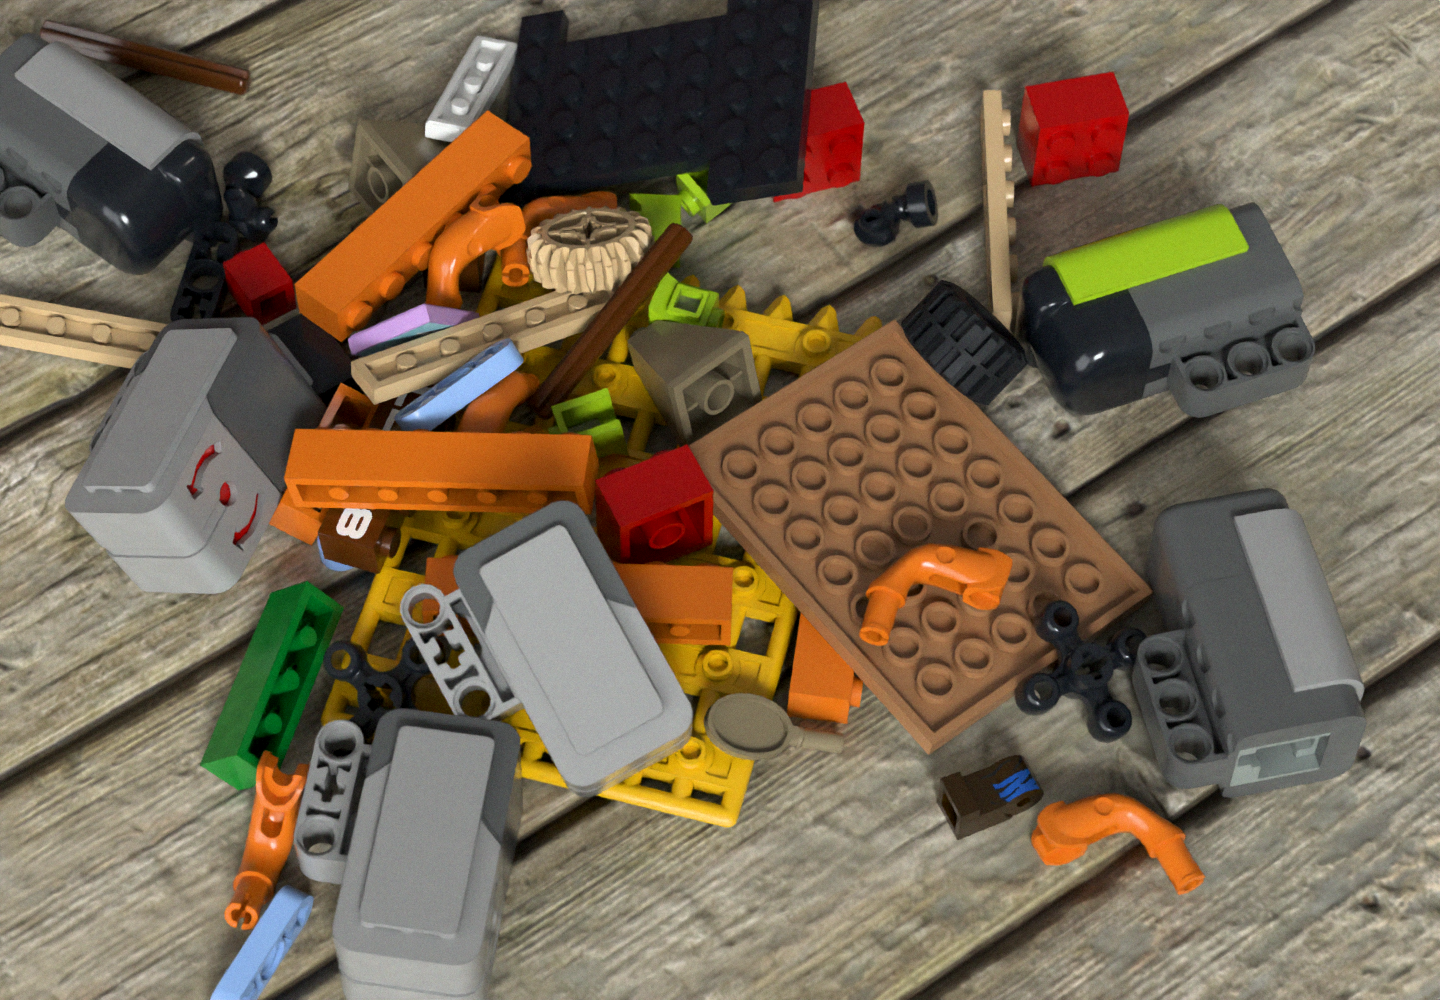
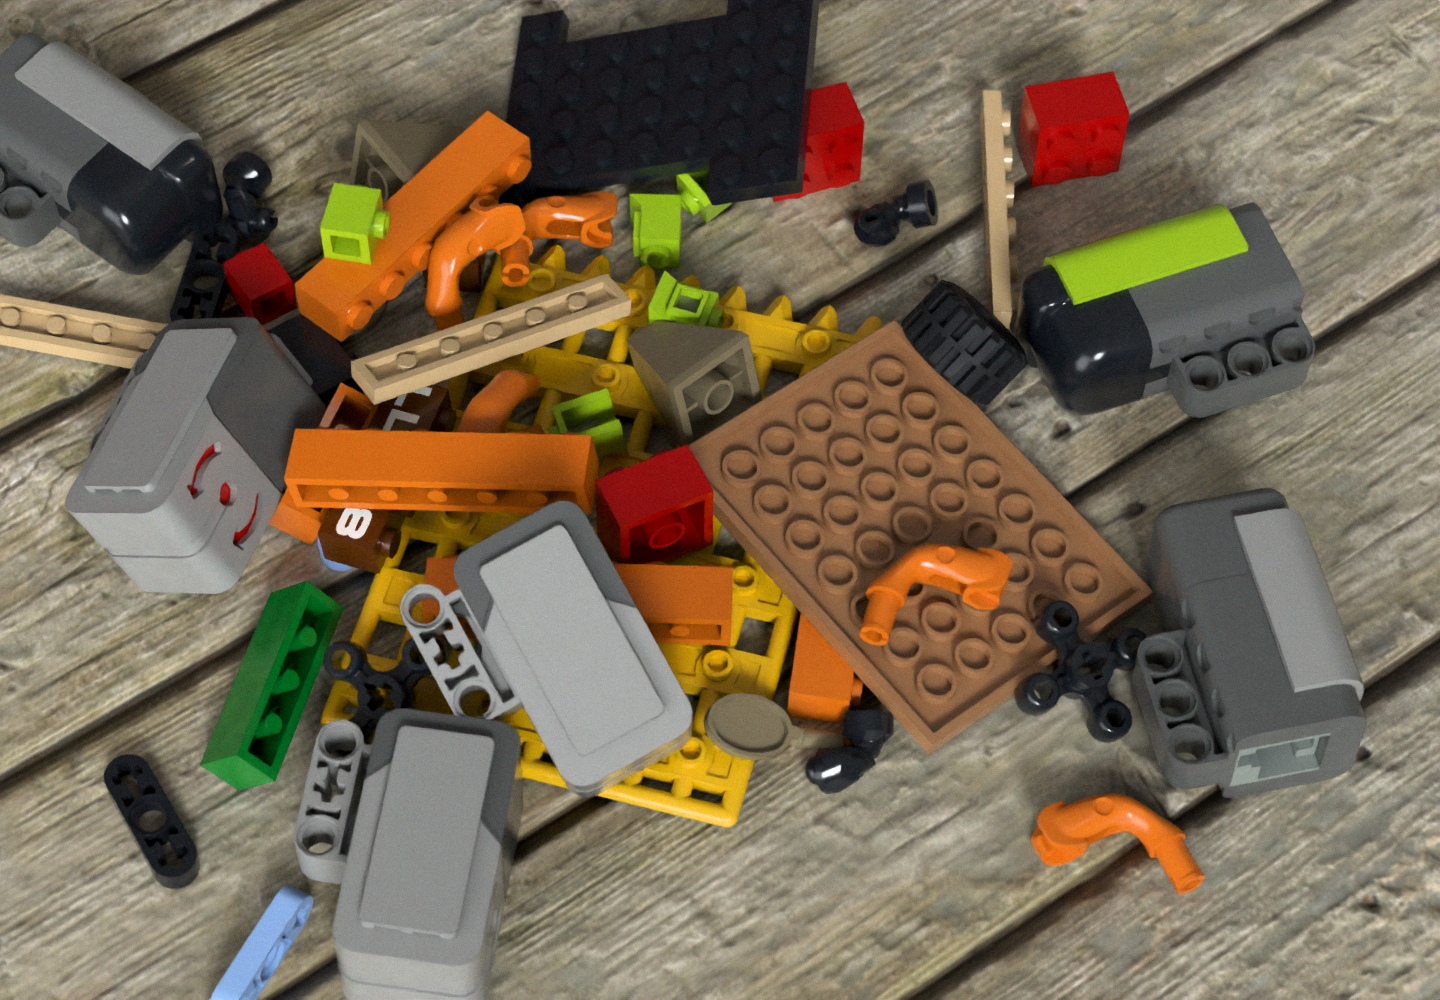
(149, 57): reddish brown axle -> none
(151, 843): none -> black beam
(268, 839): orange piece -> none
(353, 223): none -> lime brick
(407, 327): lavender tile -> none
(460, 387): light blue beam -> none
(471, 87): white tile -> none
(588, 249): tan gear -> none
(610, 320): reddish brown axle -> none
(842, 766): none -> black arm
(988, 795): dark brown leg -> none

